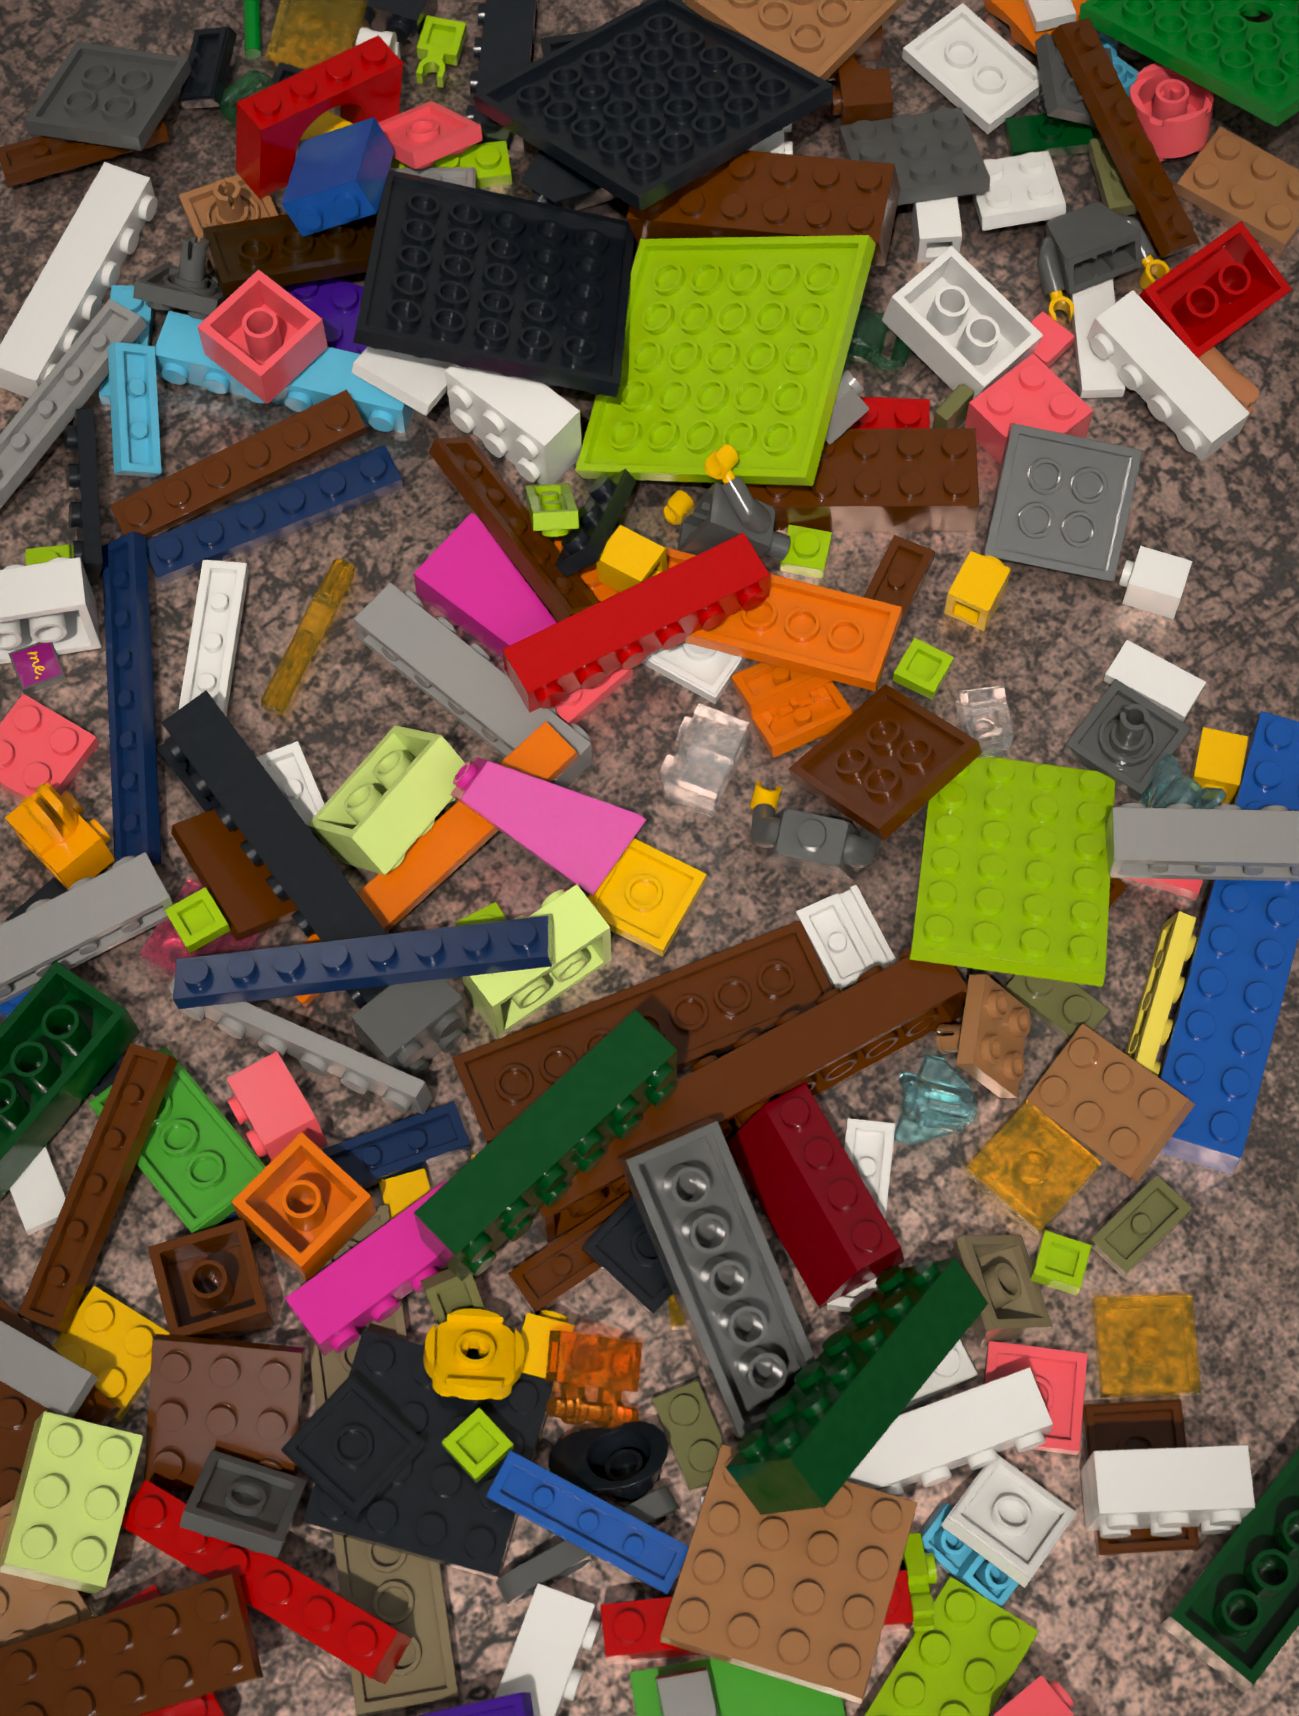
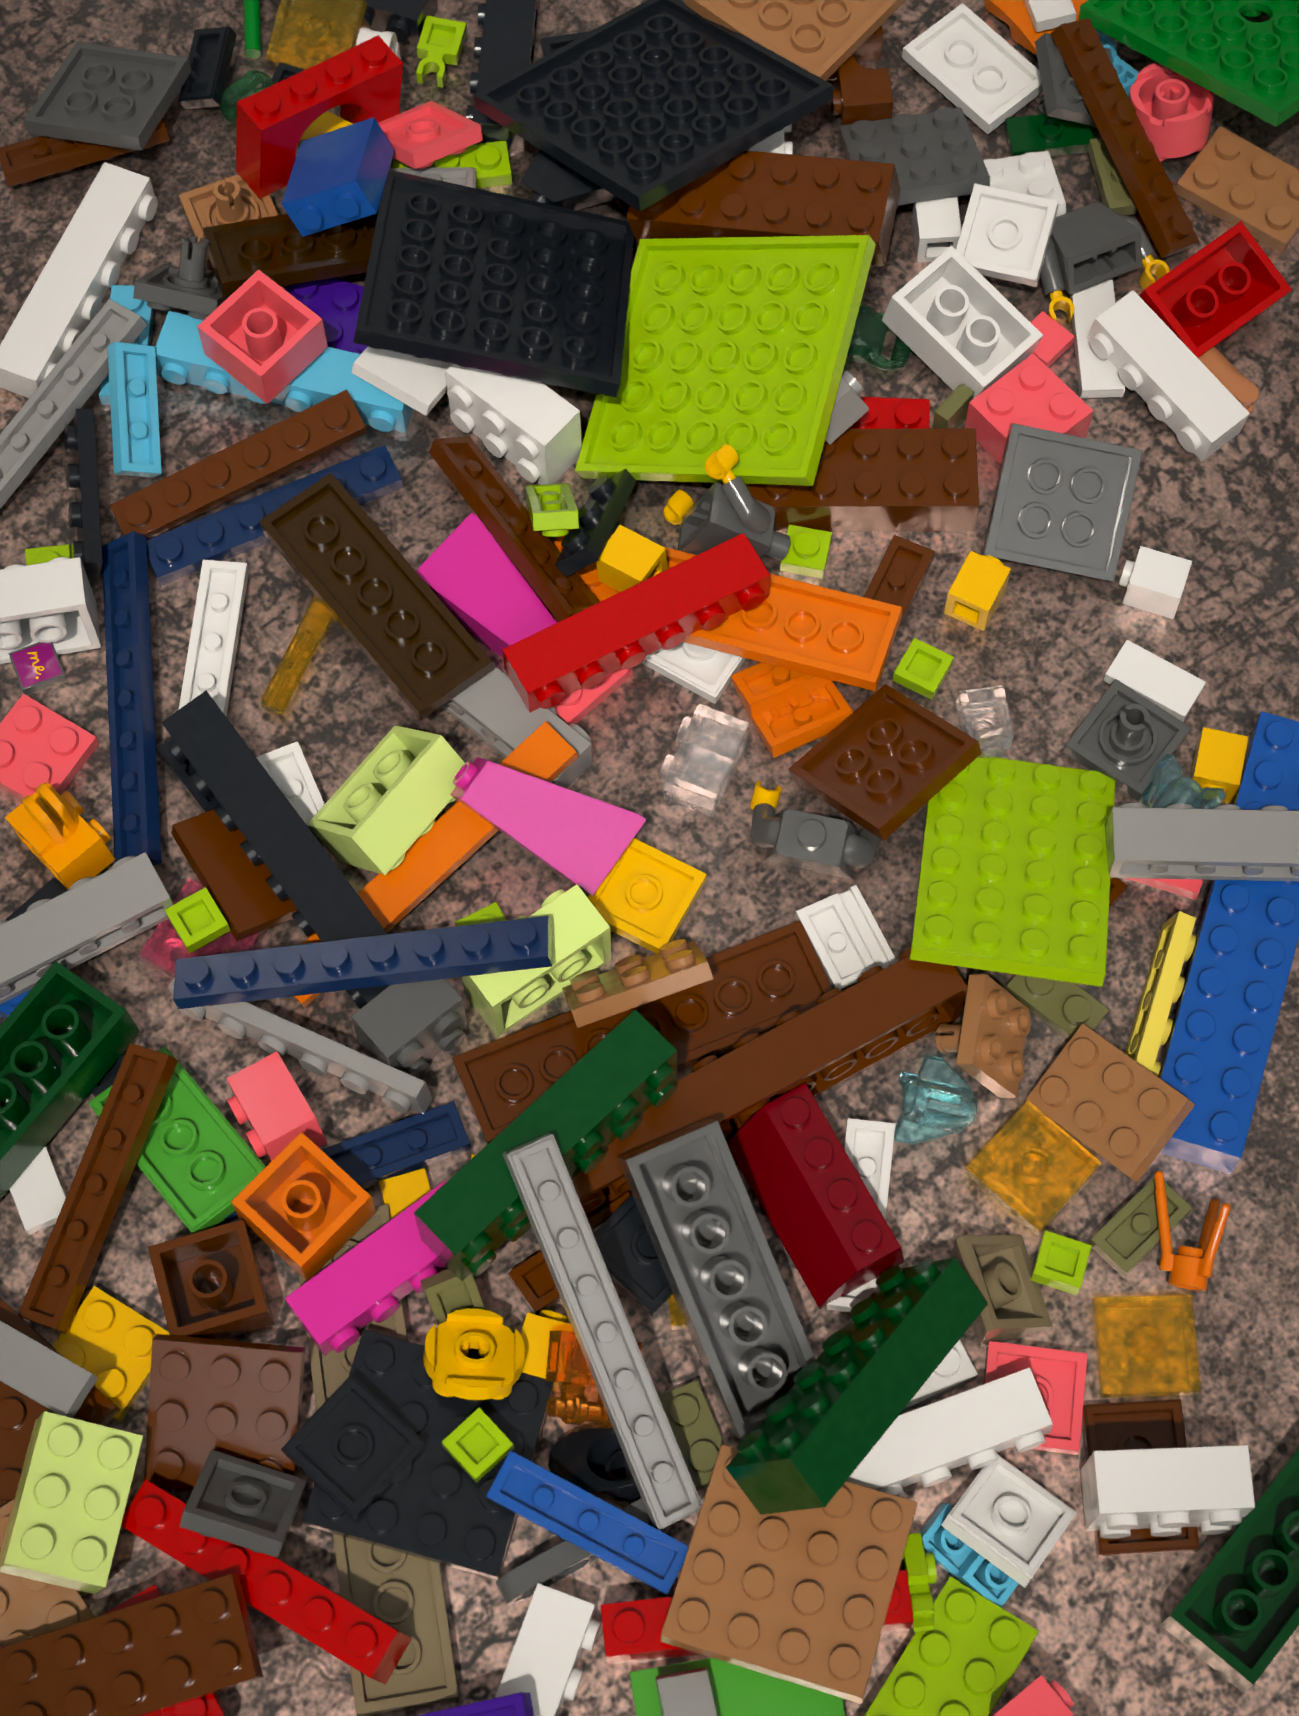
(376, 596): none -> dark brown plate
(603, 1330): none -> light grey tile
(636, 982): none -> medium nougat plate
(1007, 233): none -> white plate
(1191, 1265): none -> orange plant

